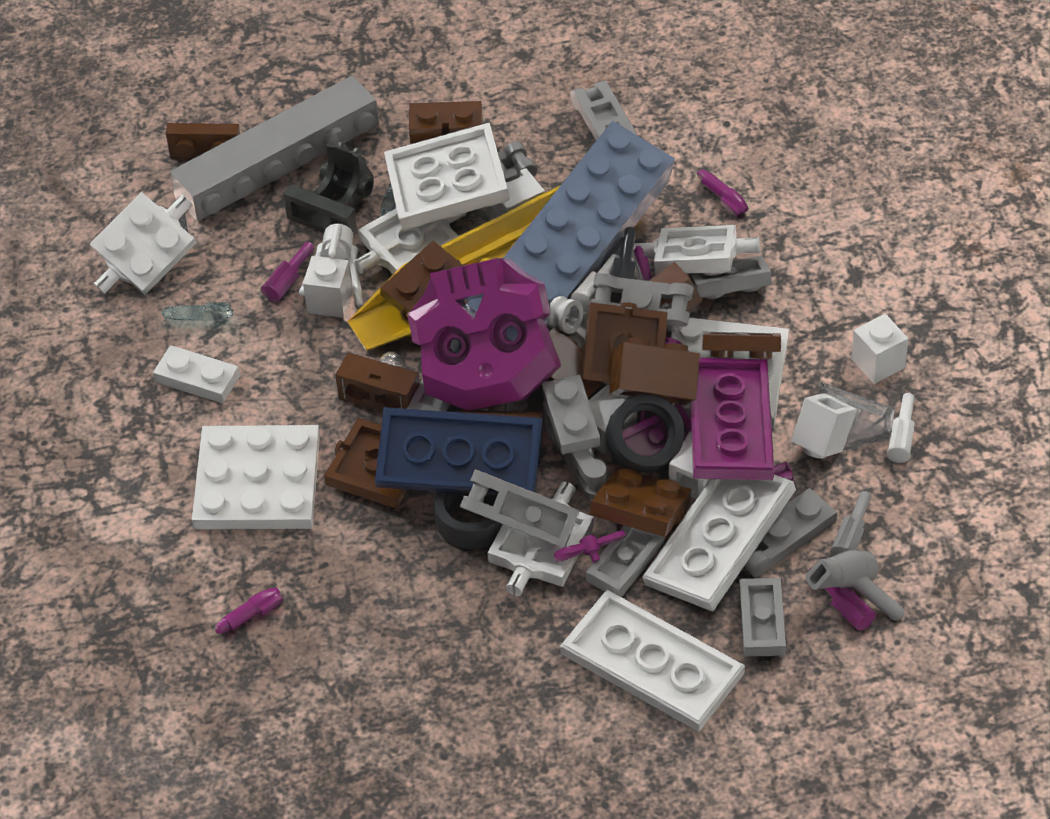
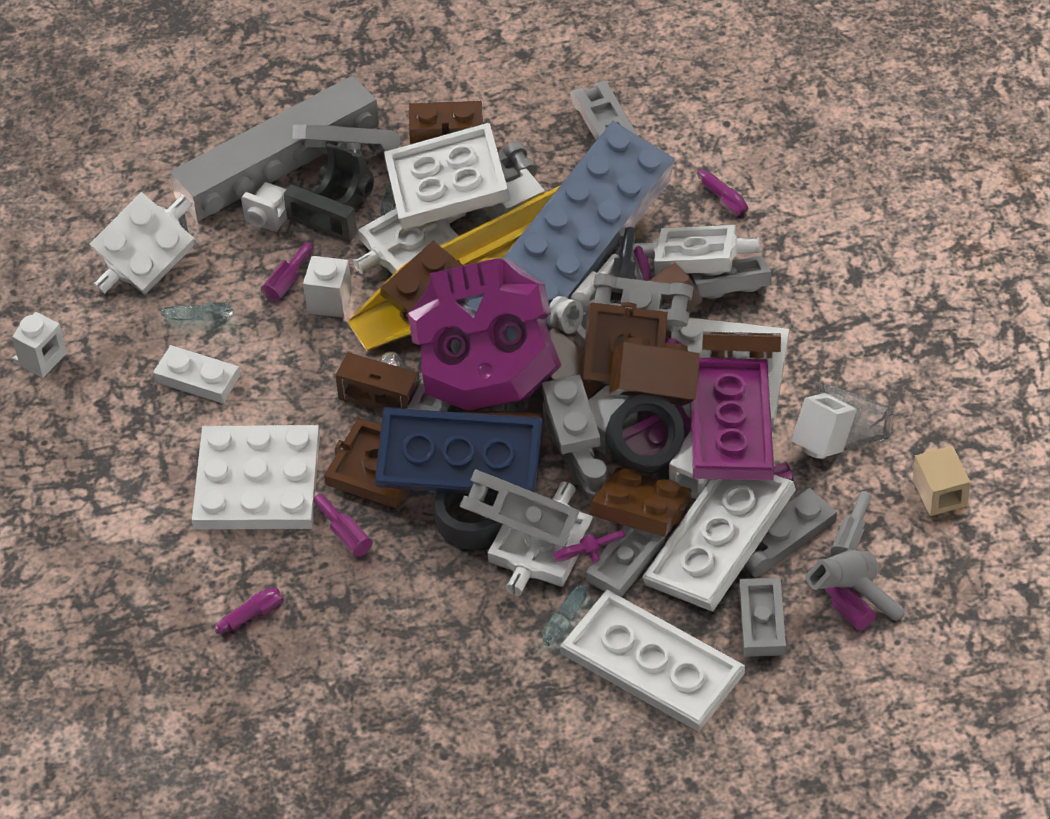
(33, 335): none -> white brick
(195, 139): reddish brown plate -> none
(265, 208): none -> white bracket
(318, 135): none -> light grey plate
(338, 244): white plant -> none
(344, 528): none -> magenta axle
(560, 621): none -> clear light blue piece
(879, 348): white brick -> none
(902, 432): white axle -> none
(941, 480): none -> tan brick

